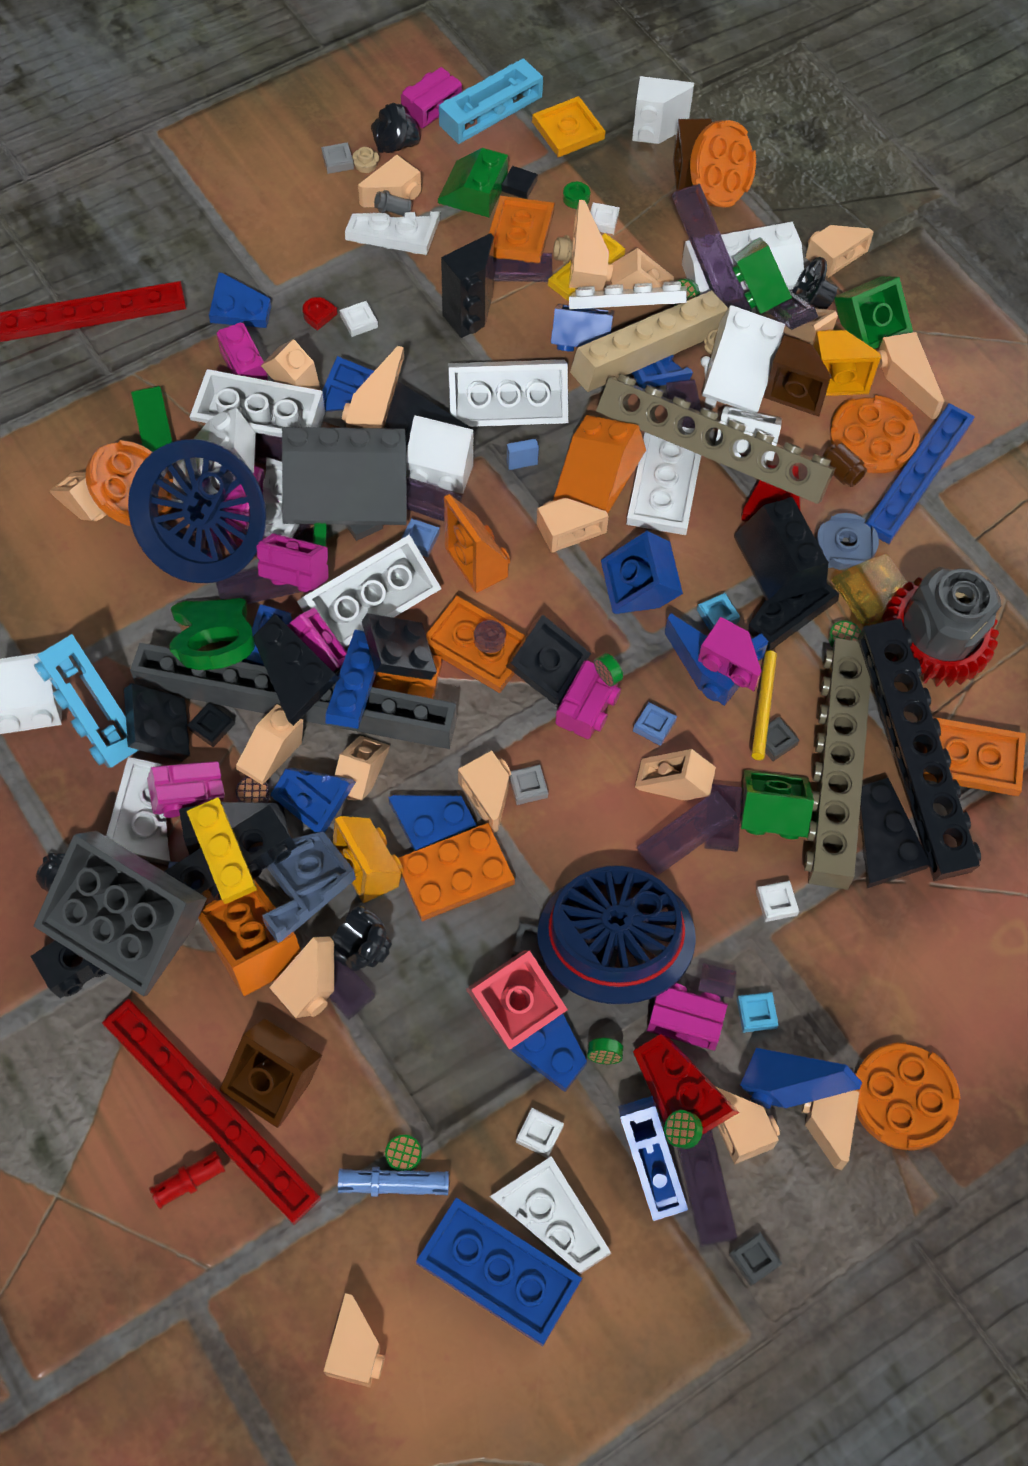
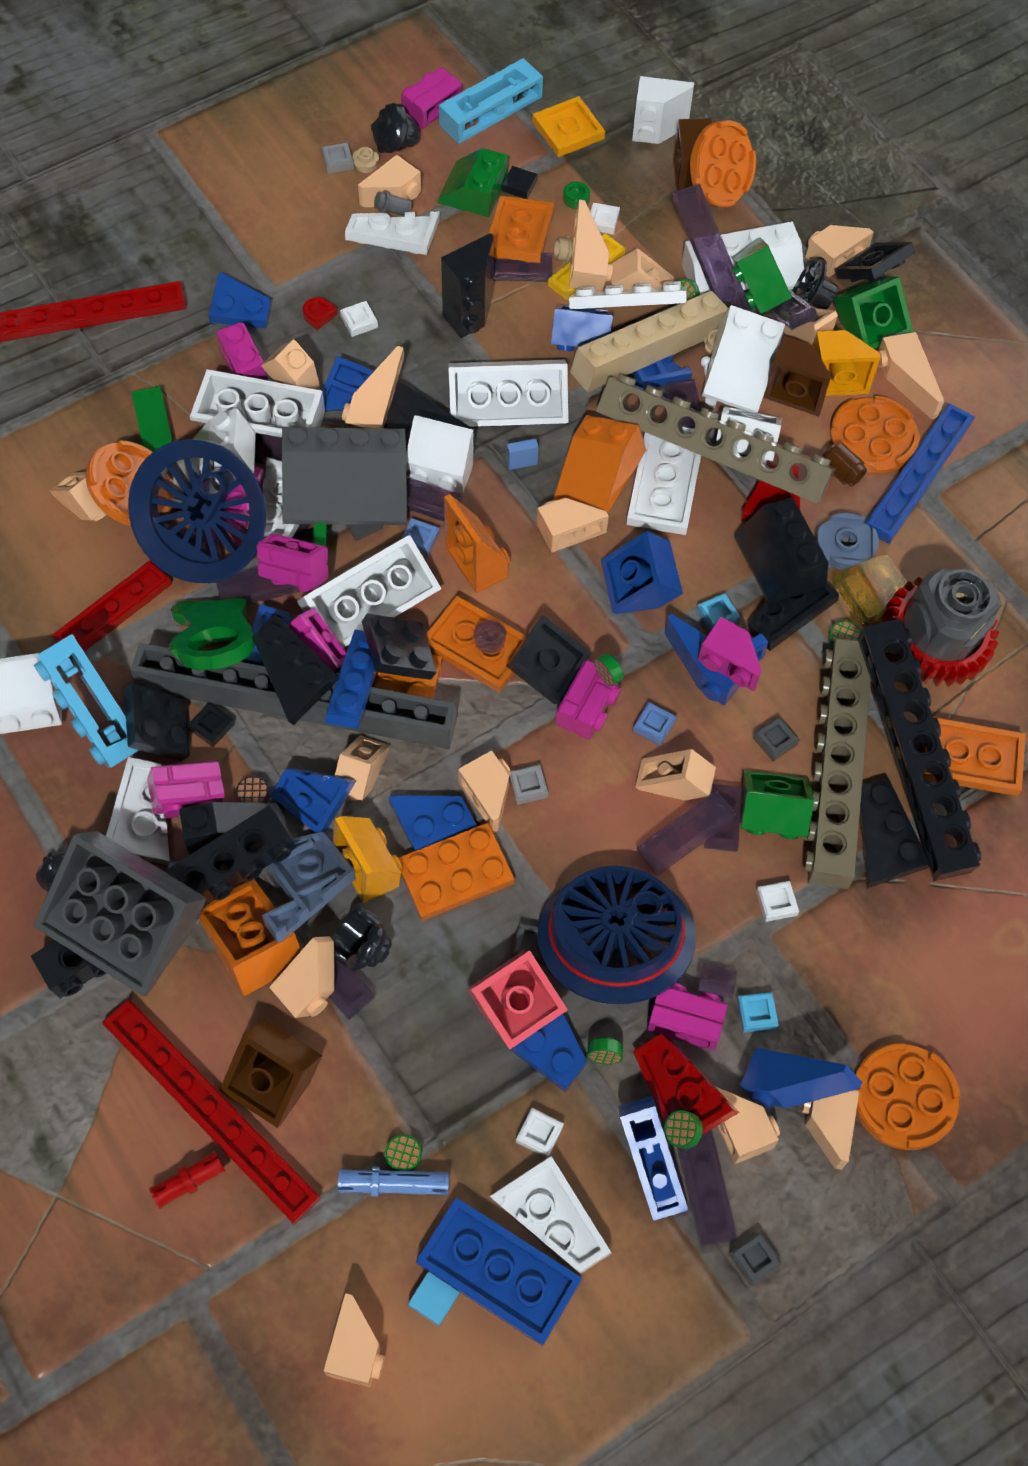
(115, 606): none -> red tile
(221, 850): yellow plate -> none
(270, 745): light nougat slope -> none
(433, 1299): none -> medium azure tile
(764, 705): yellow bar -> none
(875, 261): none -> black plate

